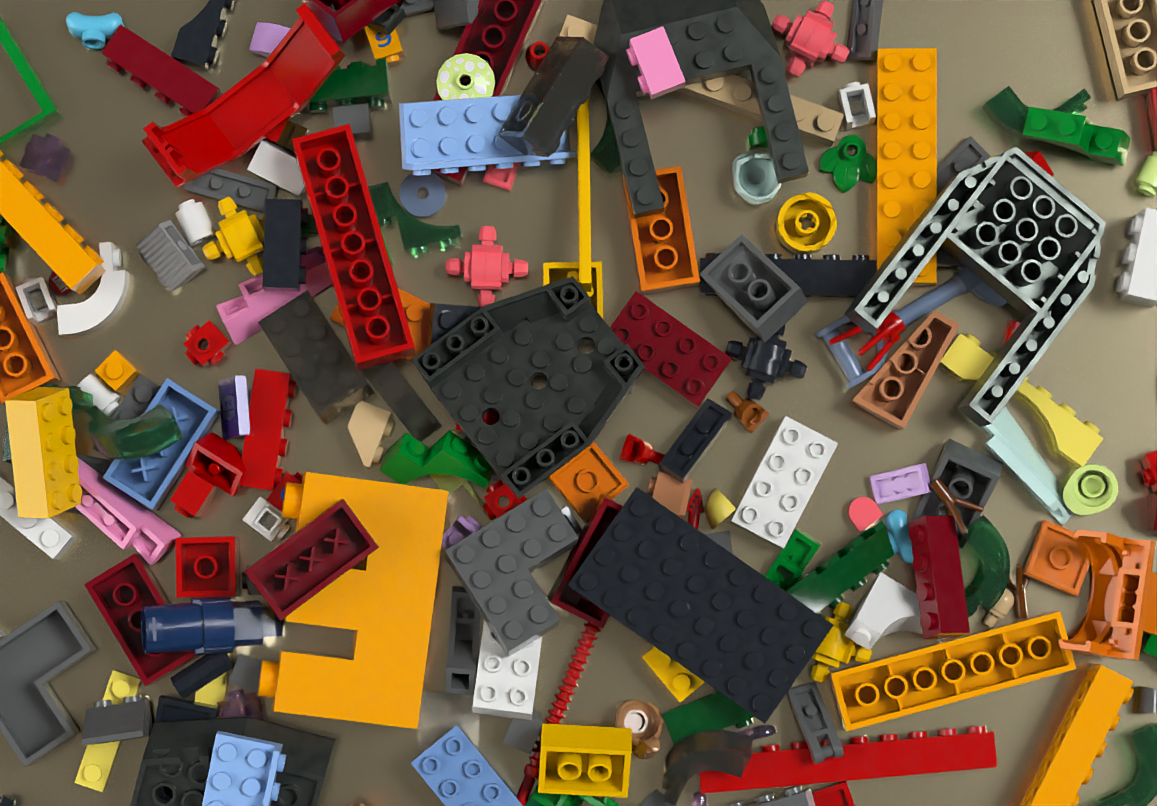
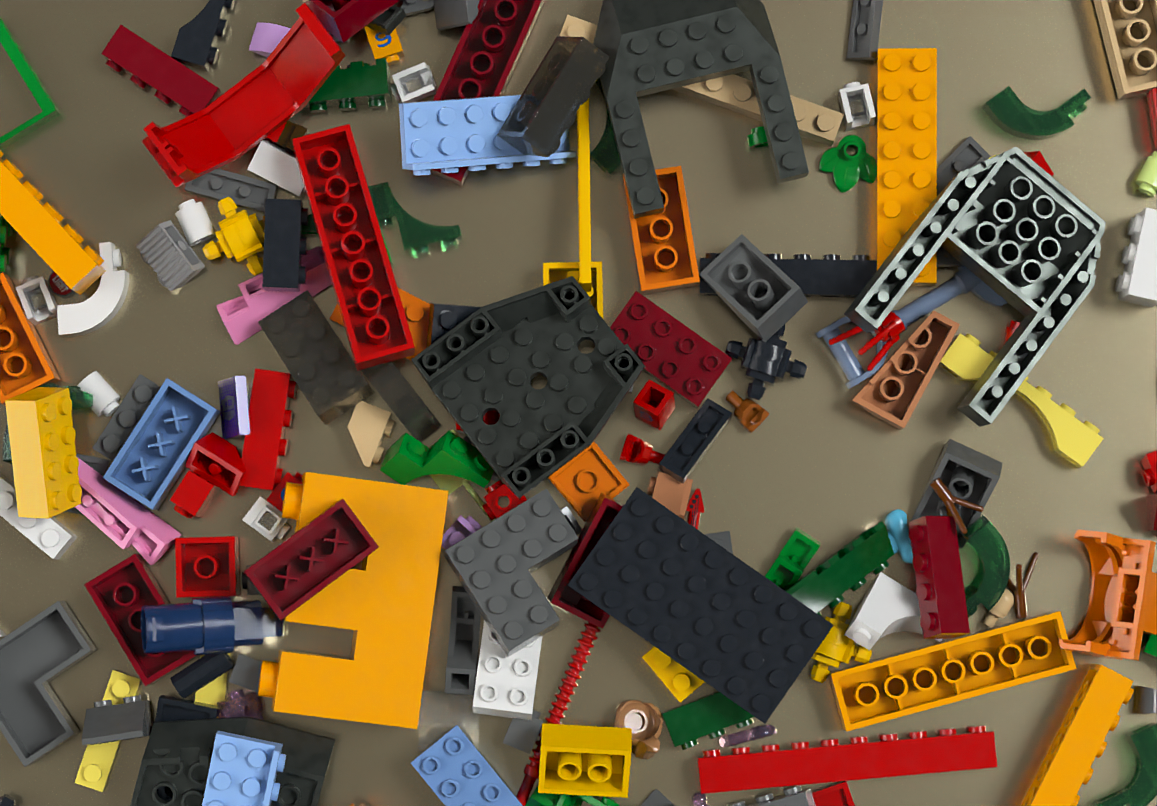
(45, 156): brick -> none
(93, 29): medium azure piece -> none
(117, 371): light orange brick -> none
(134, 436): clear green arch -> none
(217, 345): red brick -> none
(354, 115): dark grey panel -> none
(414, 83): none -> white window
(422, 207): sand blue piece -> none
(462, 65): yellowish green dish -> none
(486, 266): coral piece -> none
(501, 177): coral tile -> none
(530, 56): red cone -> none
(654, 404): none -> red brick
(656, 63): bright pink brick -> none
(702, 752): clear smoke arch -> none
(717, 508): light yellow brick -> none
(755, 177): light aqua hair -> none
(783, 482): white brick -> none
(810, 38): coral piece -> none
(815, 722): dark grey plate -> none
(822, 219): yellow brick -> none
(863, 512): coral tile -> none
(900, 484): lavender plate -> none
(1023, 461): light aqua wedge -> none
(1057, 559): orange tile -> none
(1078, 134): green arch -> none
(1090, 489): yellowish green piece -> none

